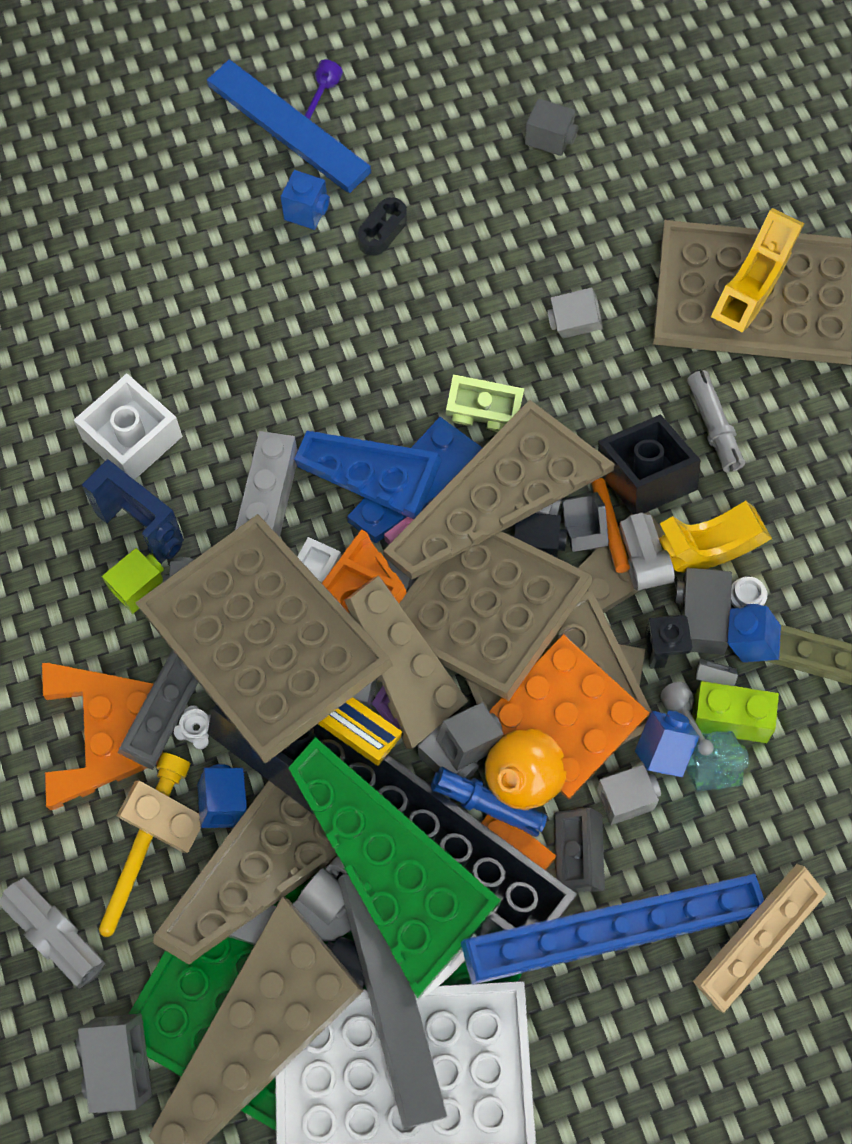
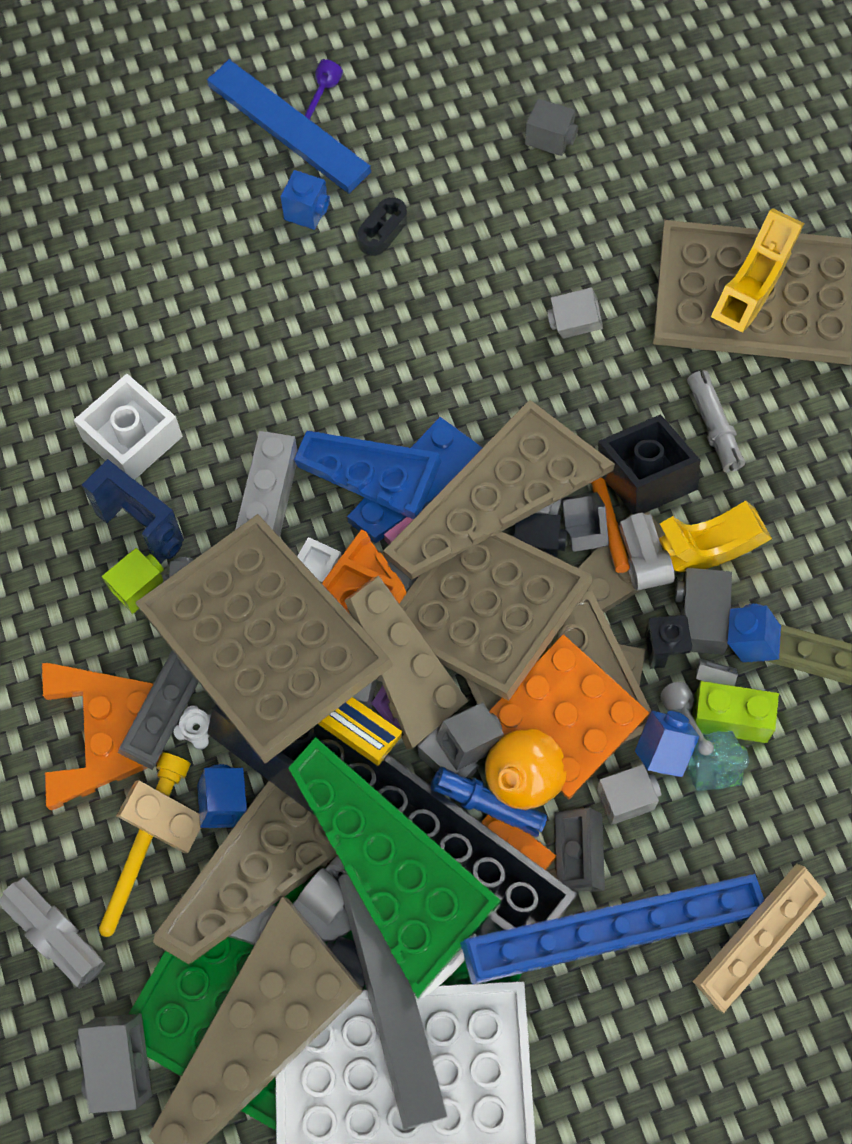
(482, 402): yellowish green brick -> none
(748, 591): white plate -> none

